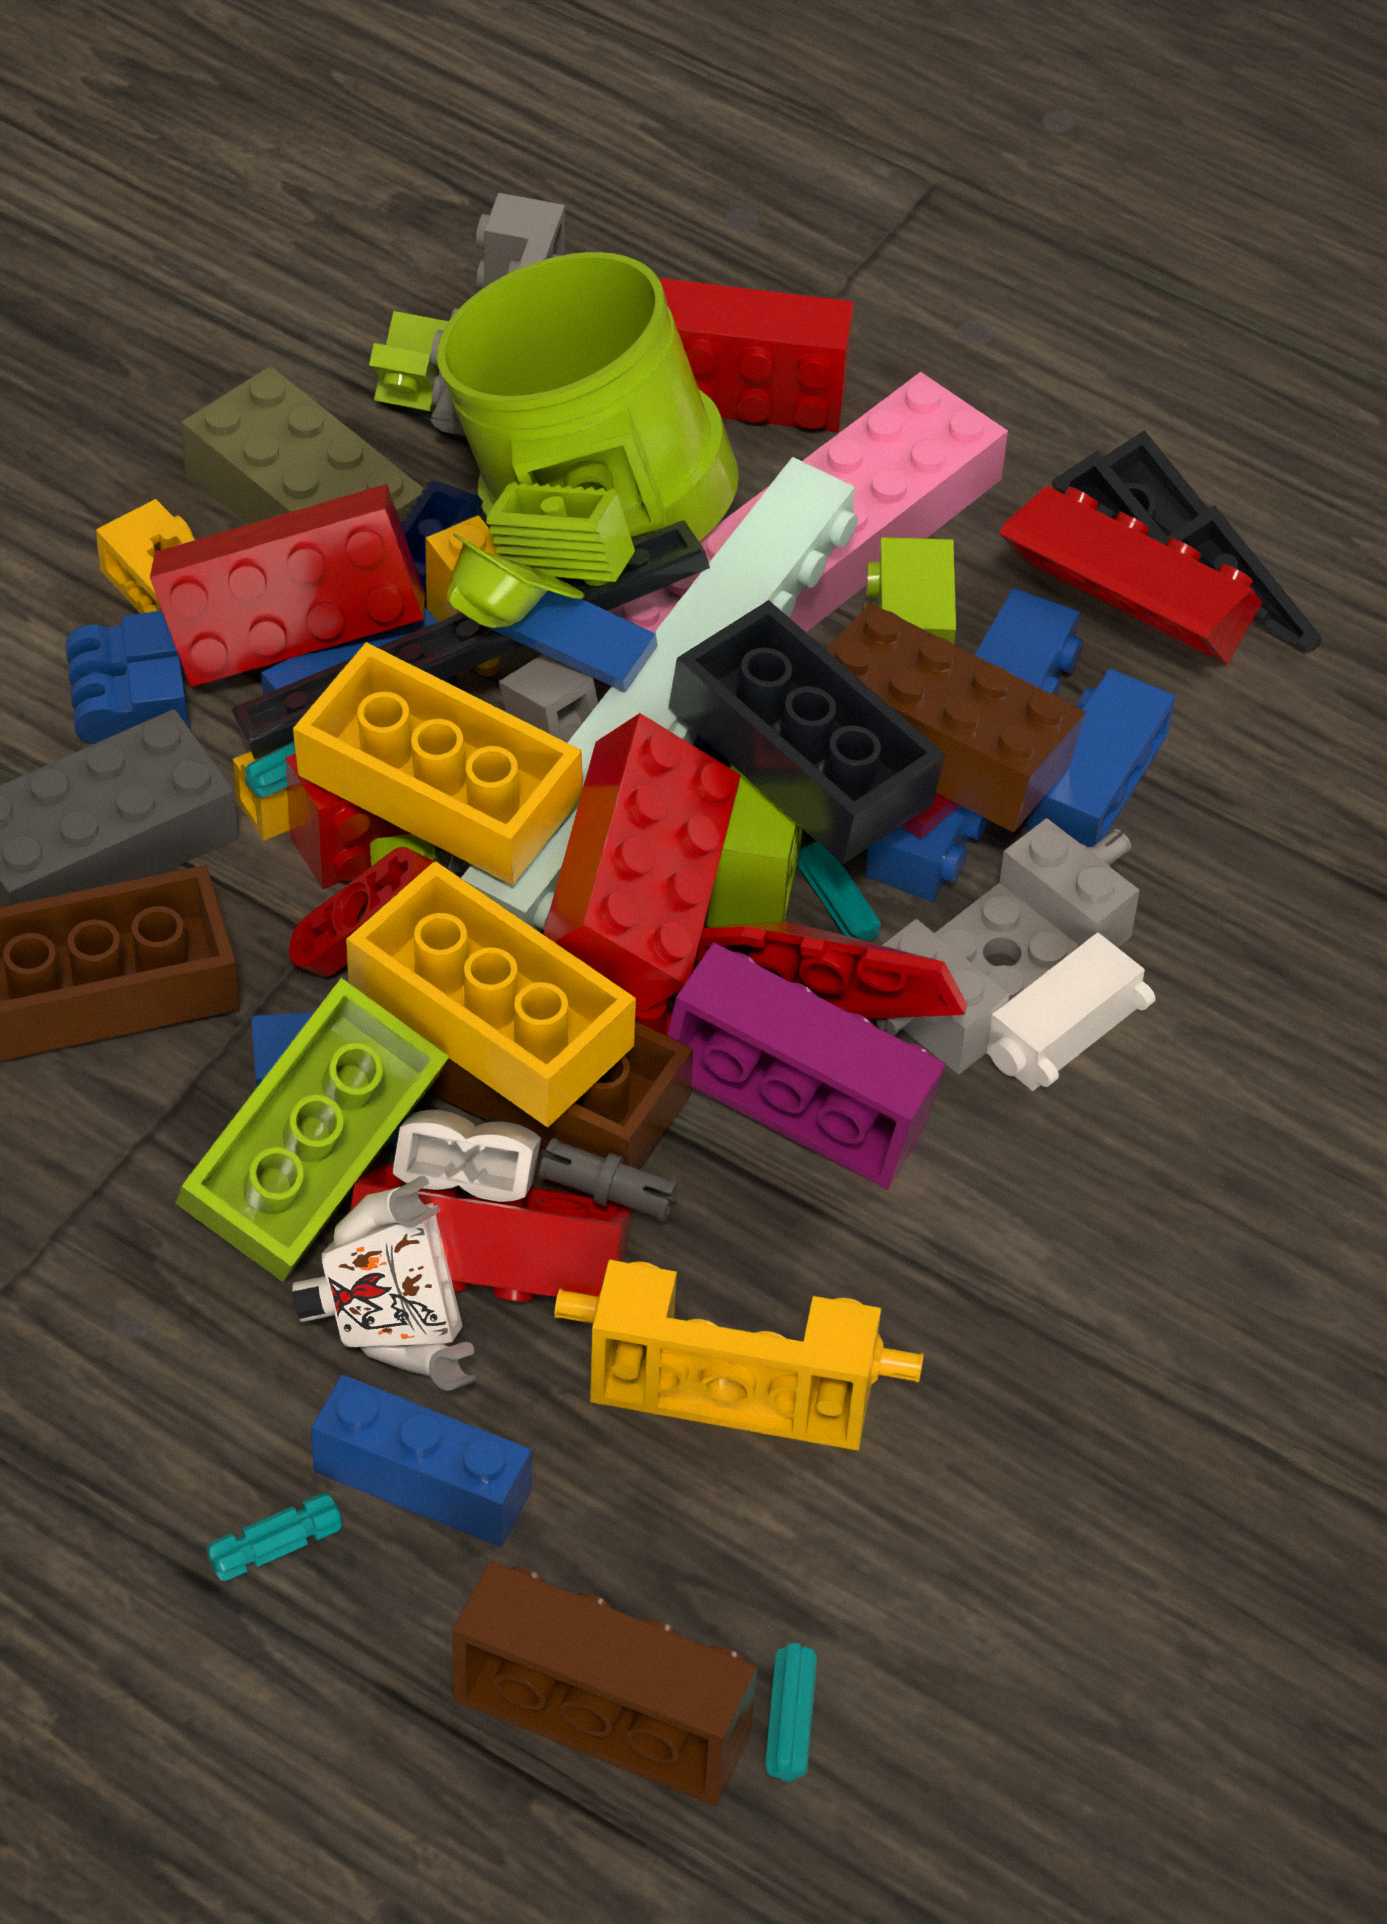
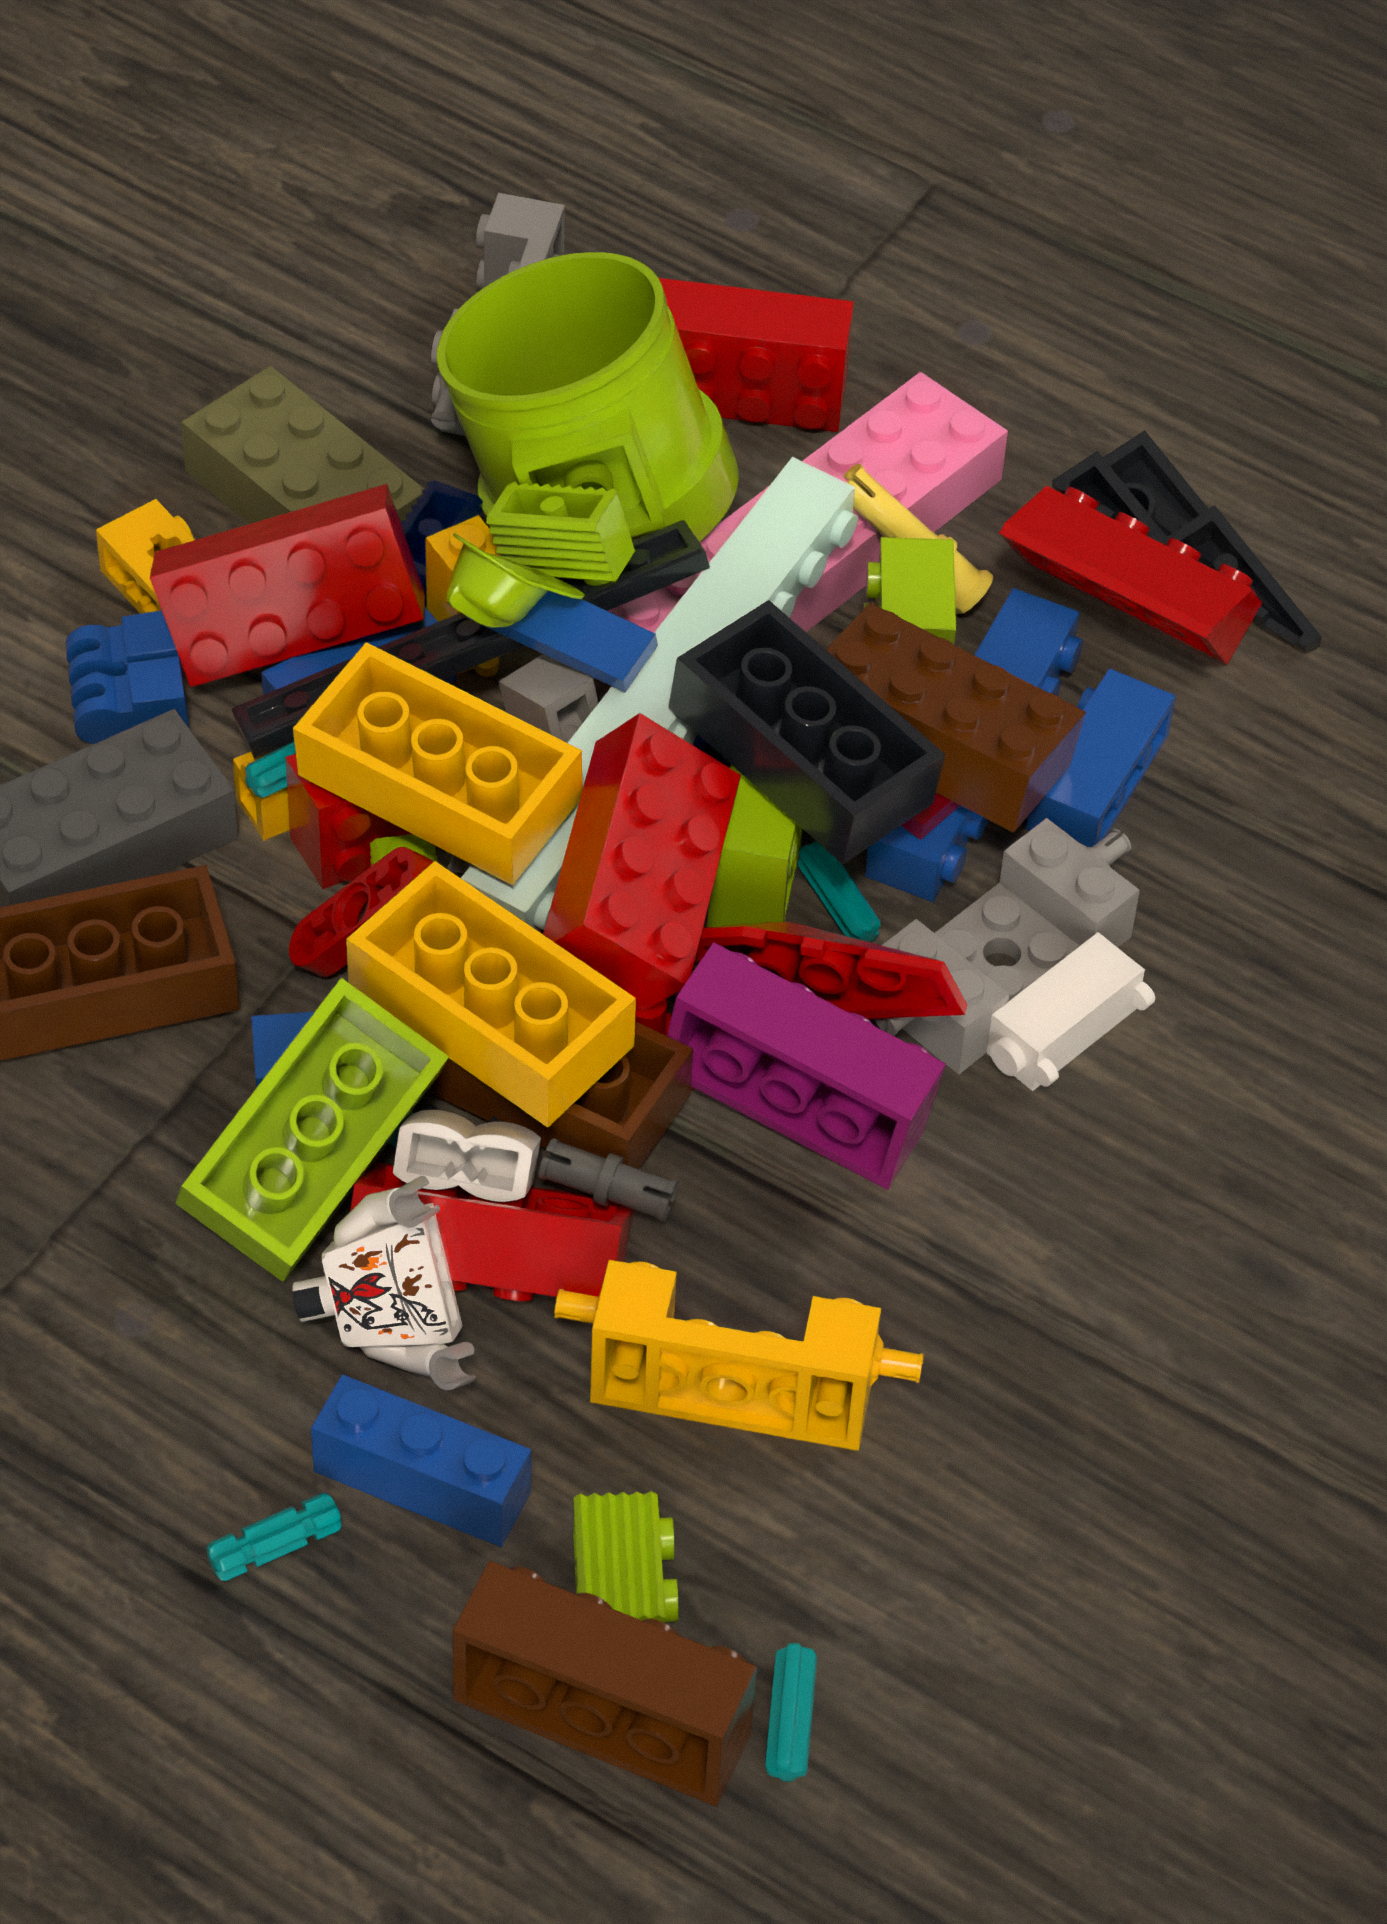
(405, 362): lime brick -> none
(621, 1554): none -> lime brick
(896, 521): none -> light yellow pin

